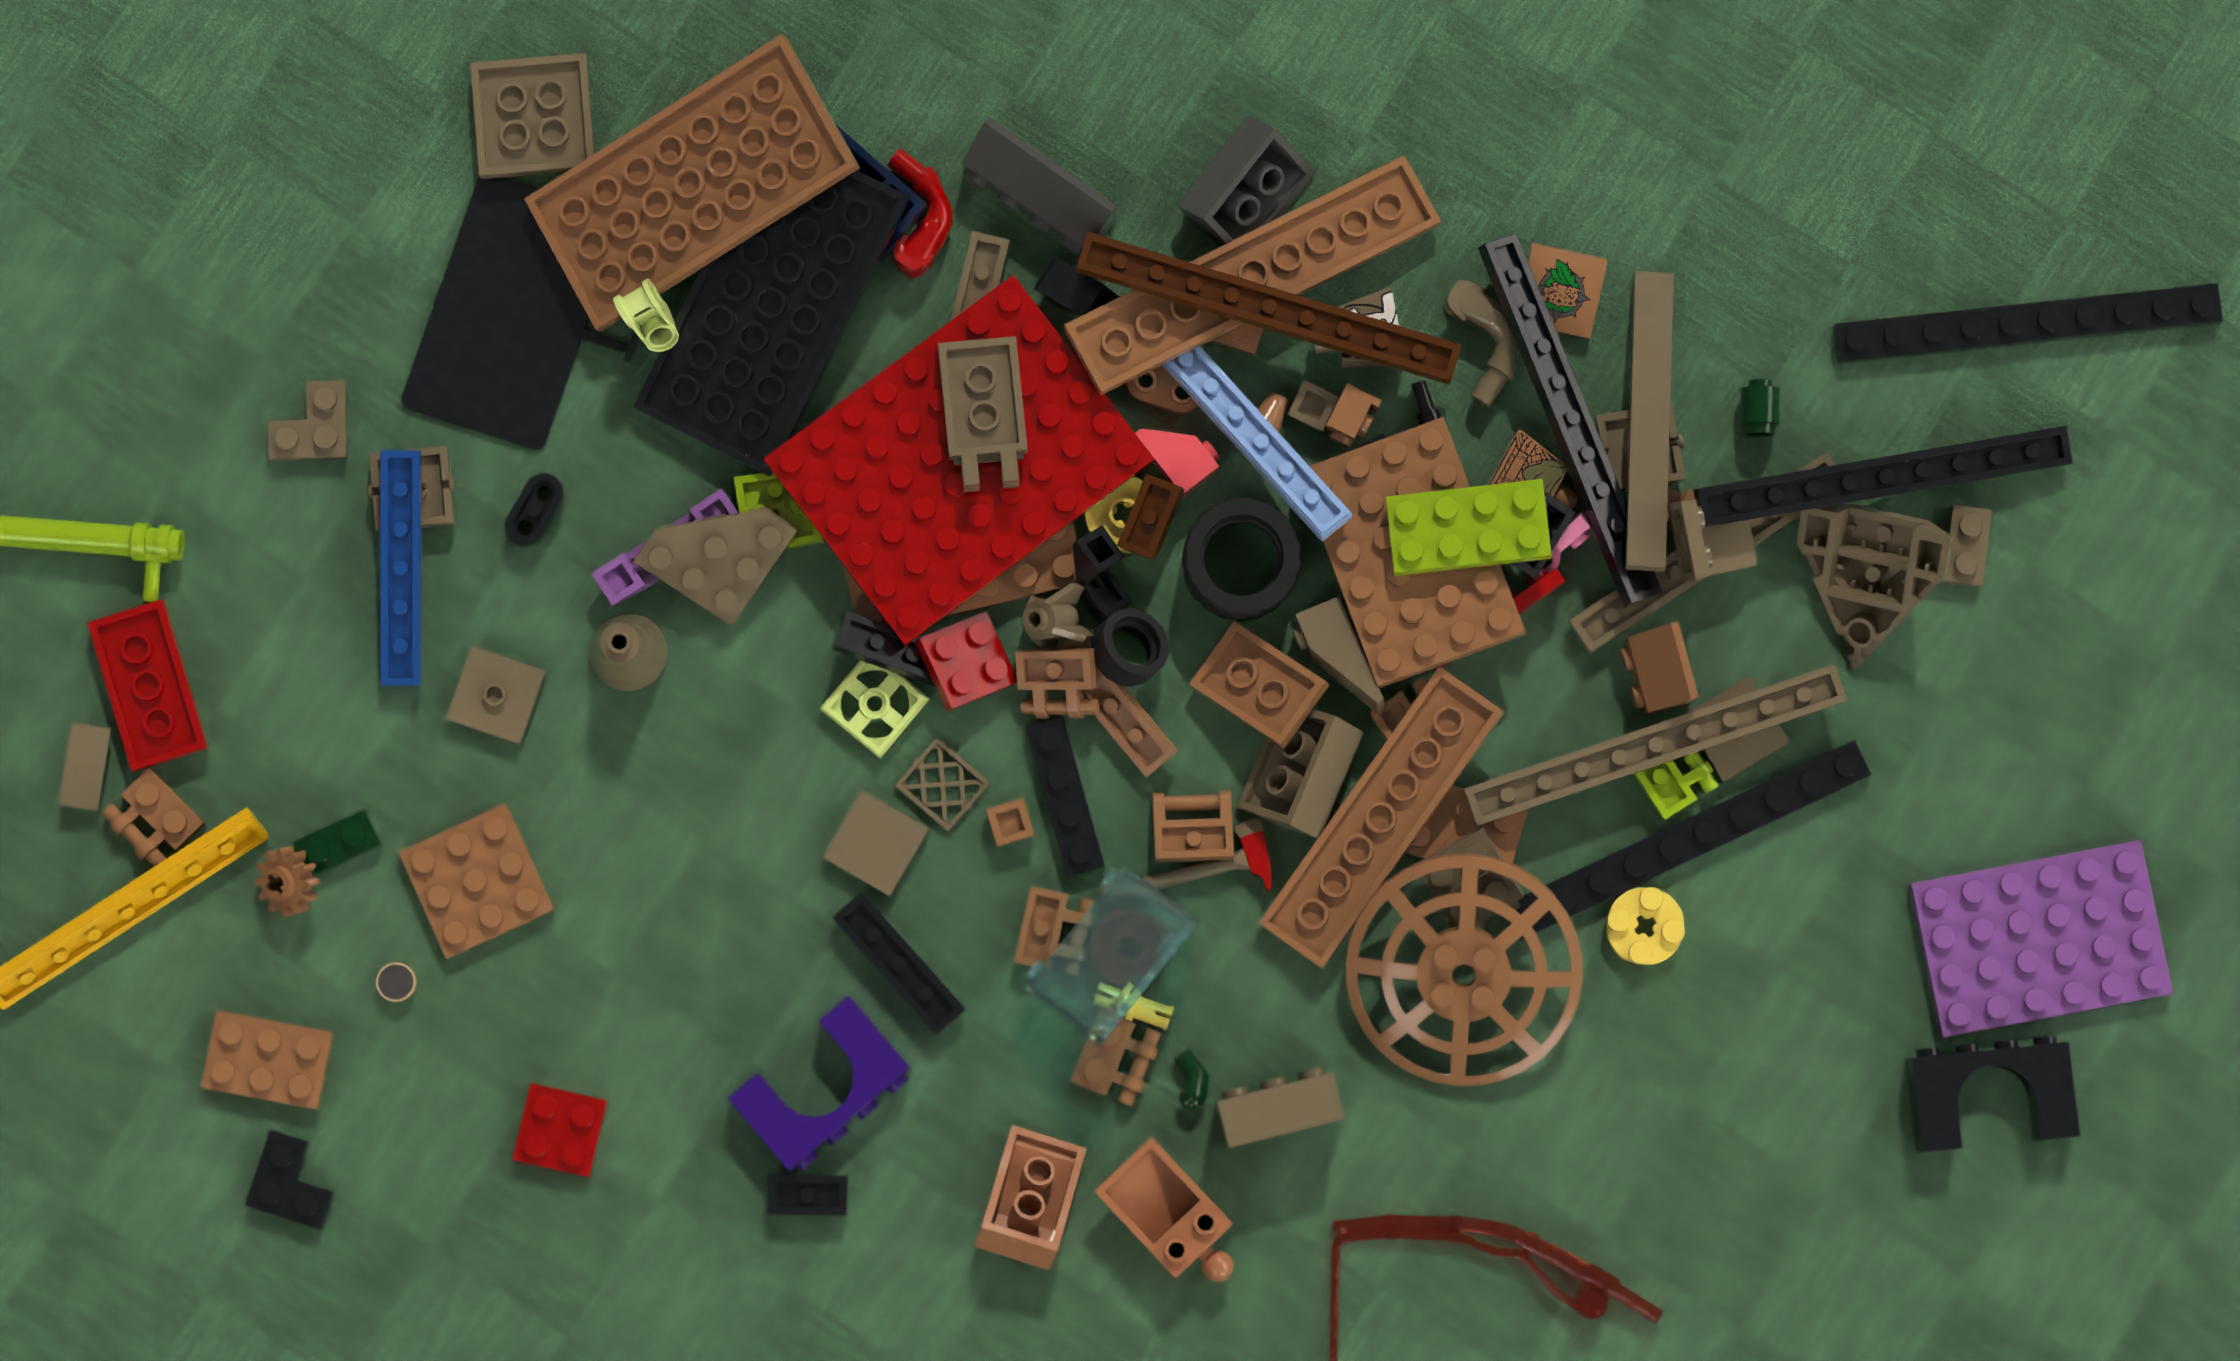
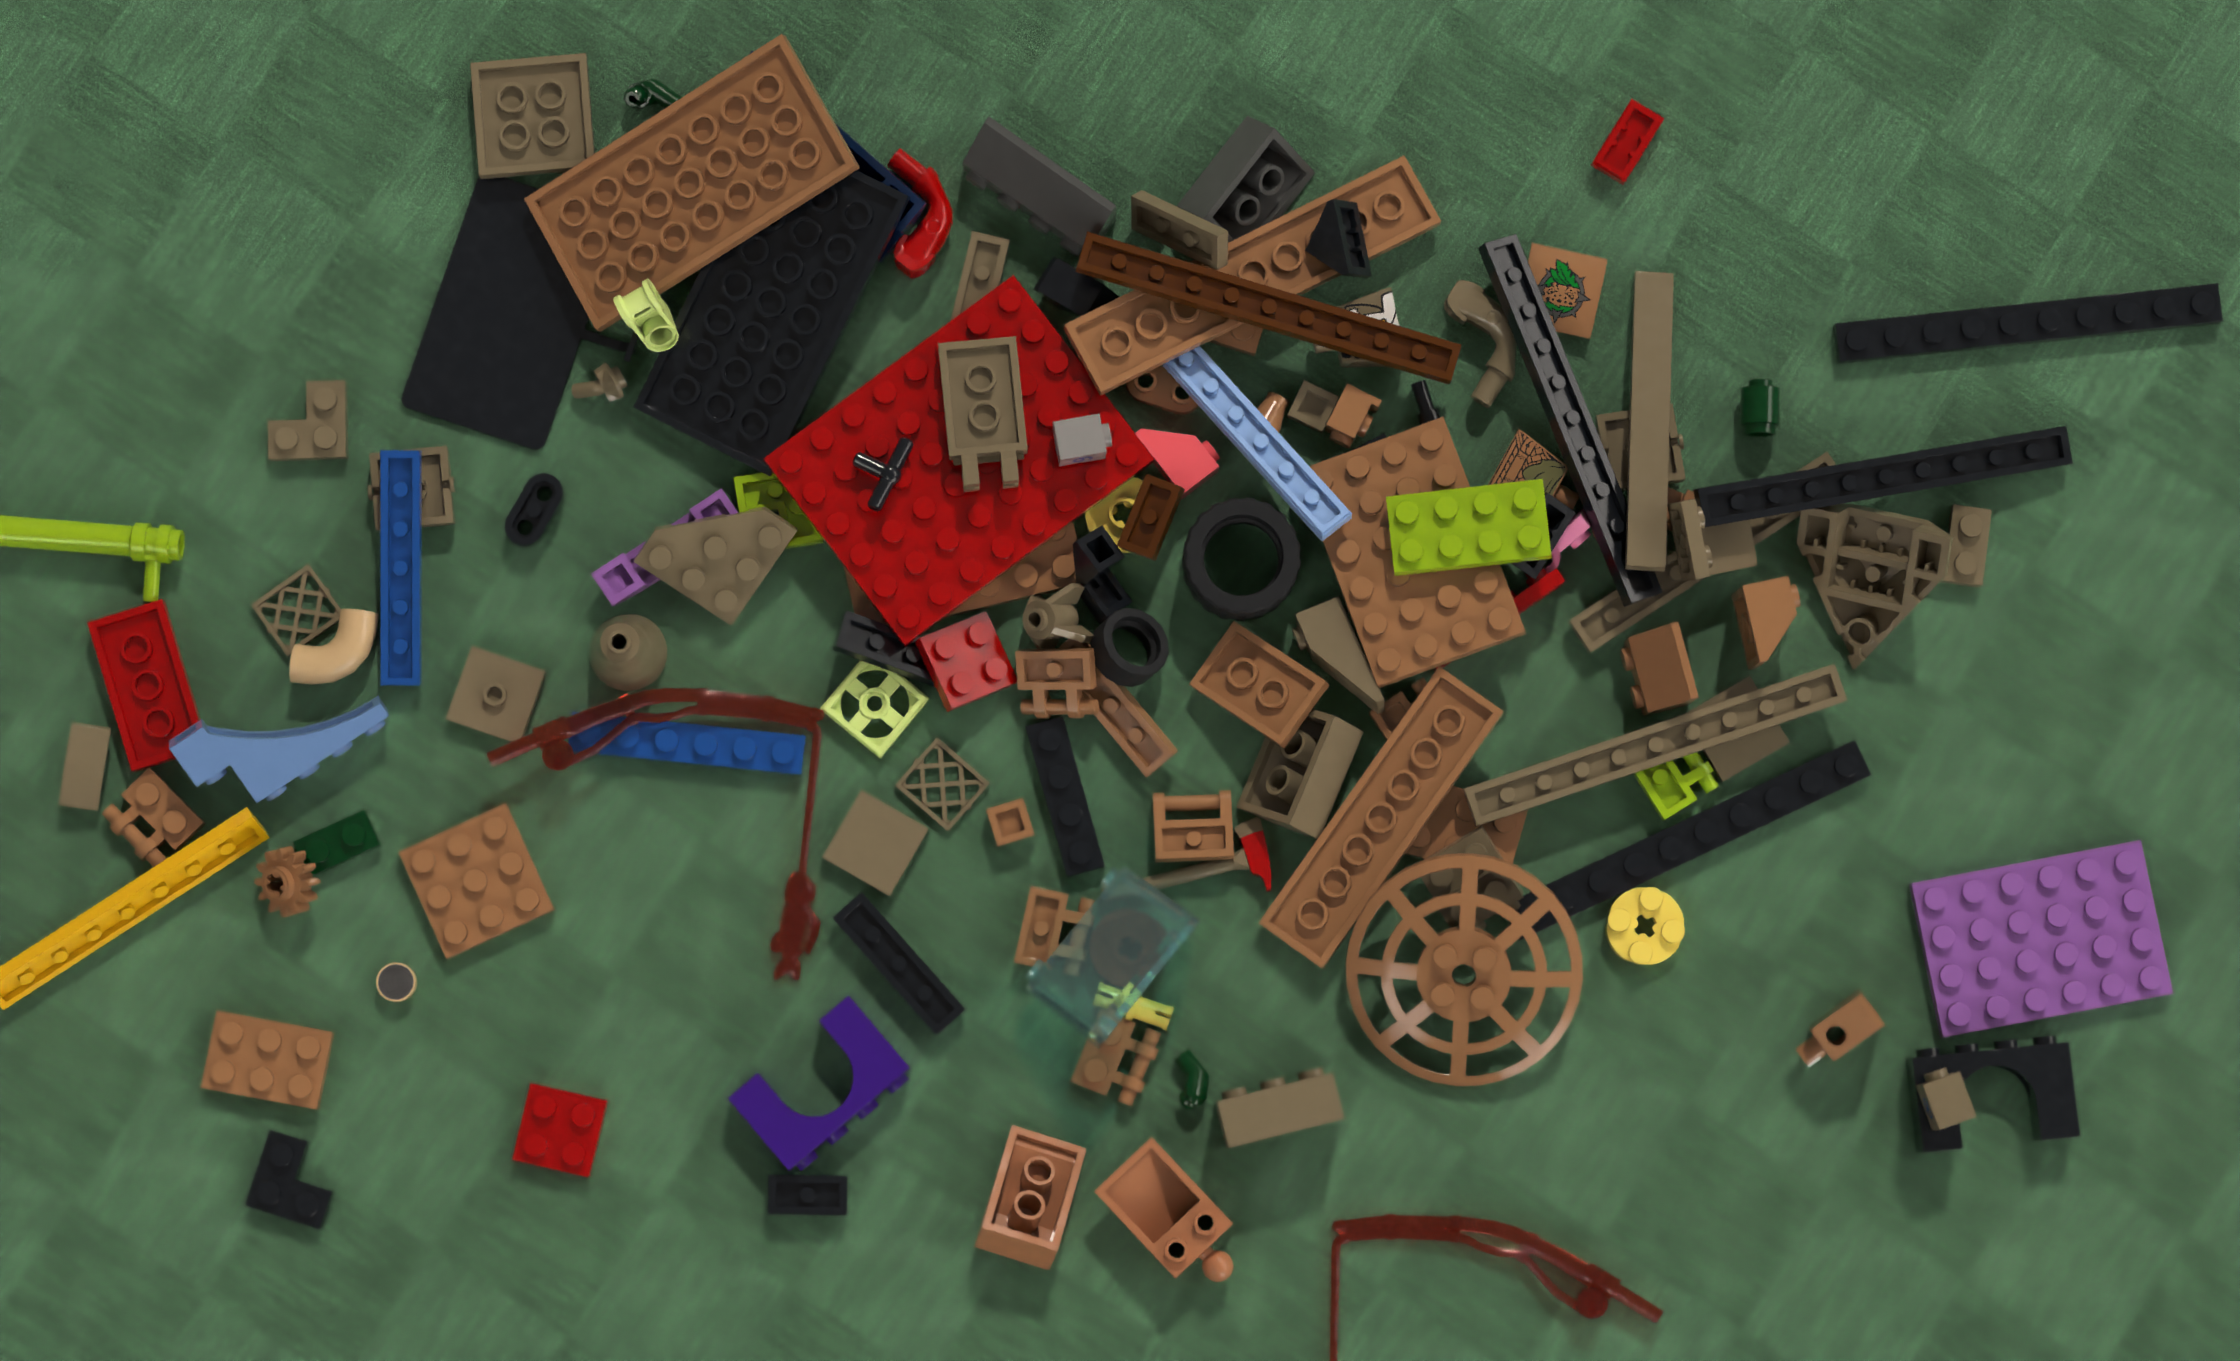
(271, 758): none -> medium blue arch
(324, 592): none -> dark tan window
(339, 656): none -> tan cylinder
(608, 382): none -> dark tan plate
(649, 93): none -> dark green arm
(700, 745): none -> blue plate
(798, 922): none -> clear red piece
(888, 473): none -> black piece
(1081, 439): none -> light grey brick
(1179, 230): none -> dark tan plate
(1340, 240): none -> black slope
(1627, 141): none -> red plate
(1764, 615): none -> medium nougat slope
(1854, 1016): none -> medium nougat torso
(1945, 1099): none -> dark tan brick

